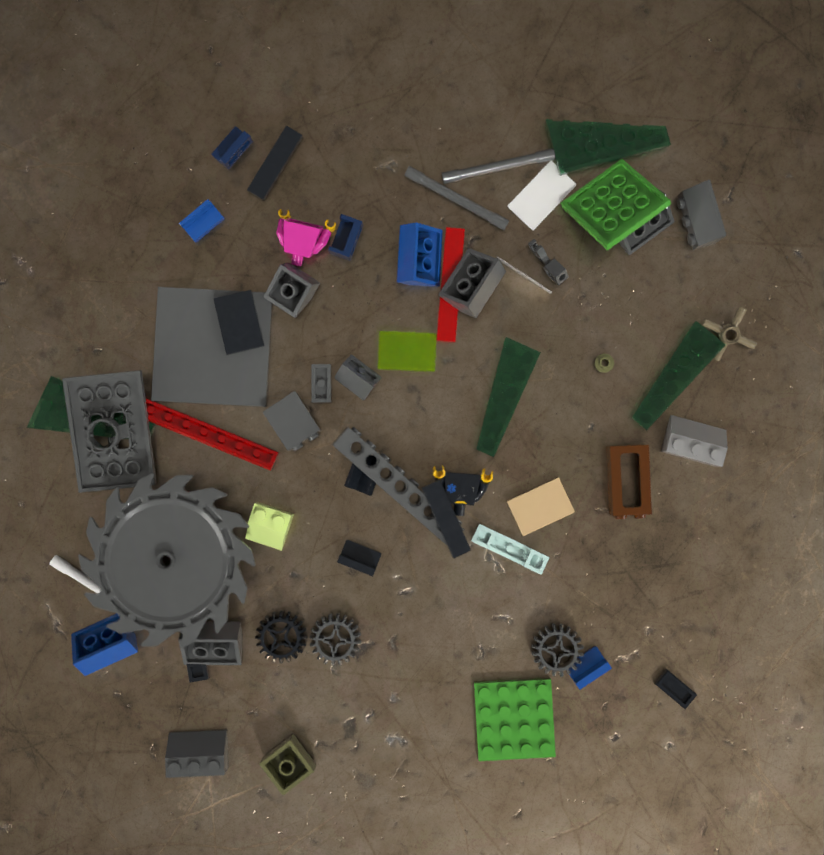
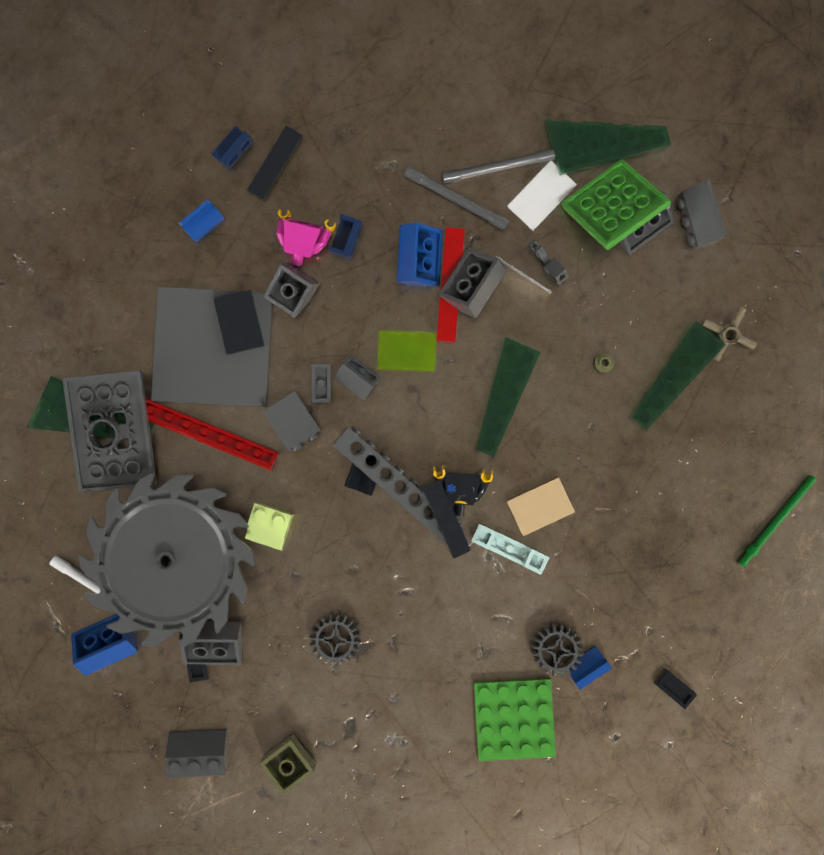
(271, 650): black gear -> none
(359, 557): black panel -> none
(615, 485): reddish brown piece -> none
(695, 441): light grey slope -> none
(754, 550): none -> green bar

